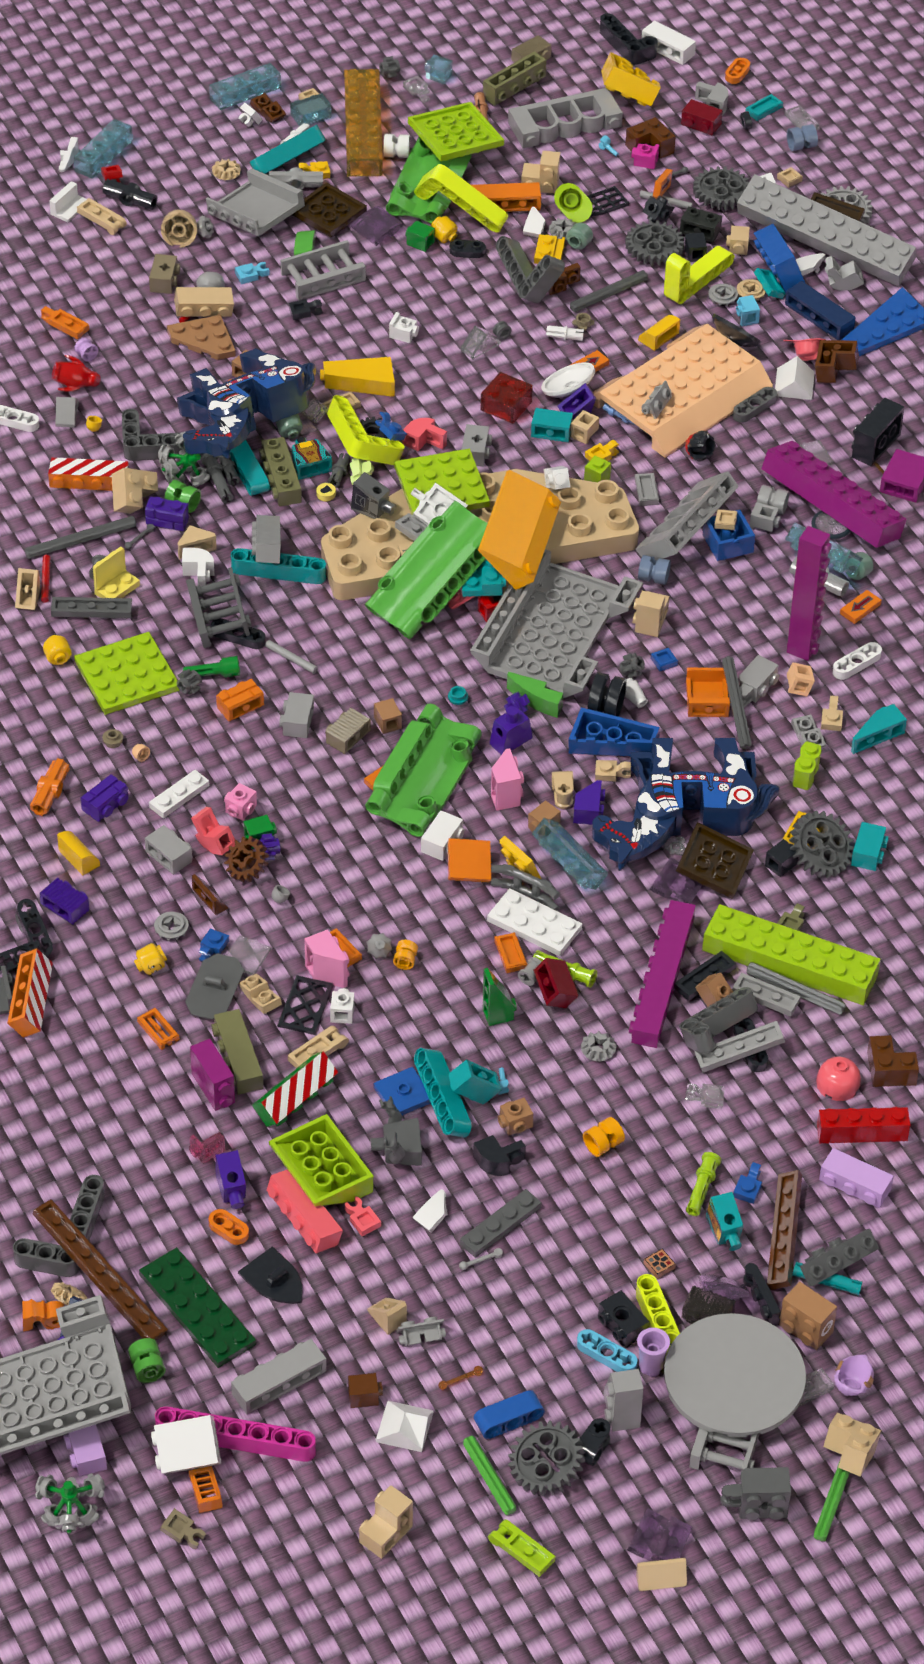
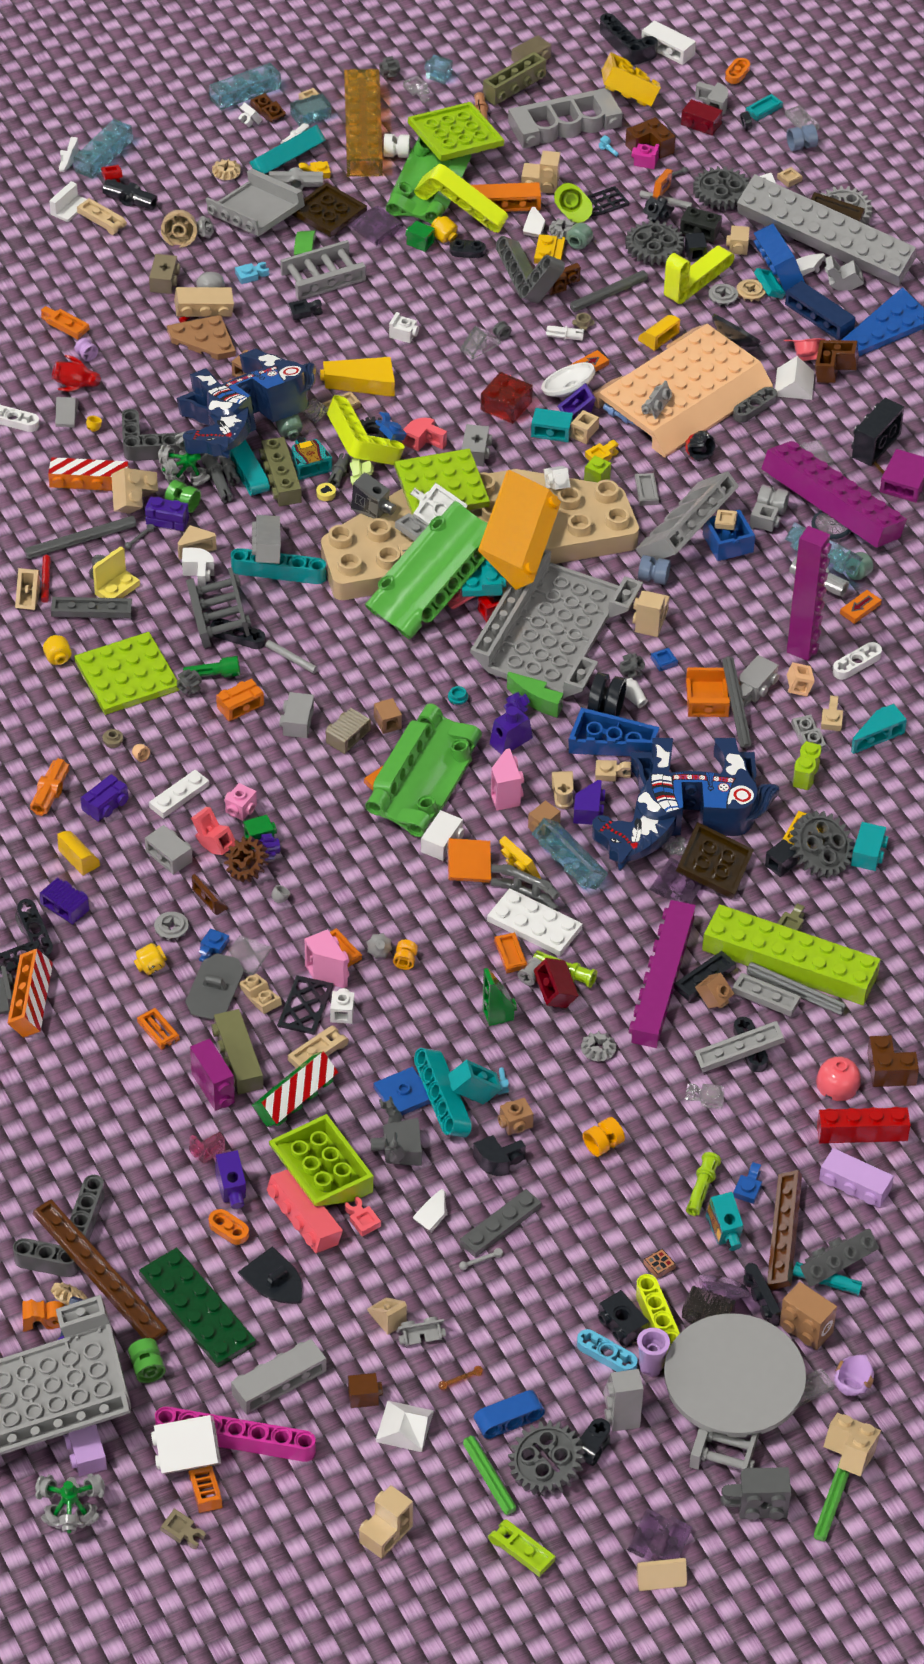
(704, 1025): dark grey beam -> none
(748, 310): medium azure brick -> none

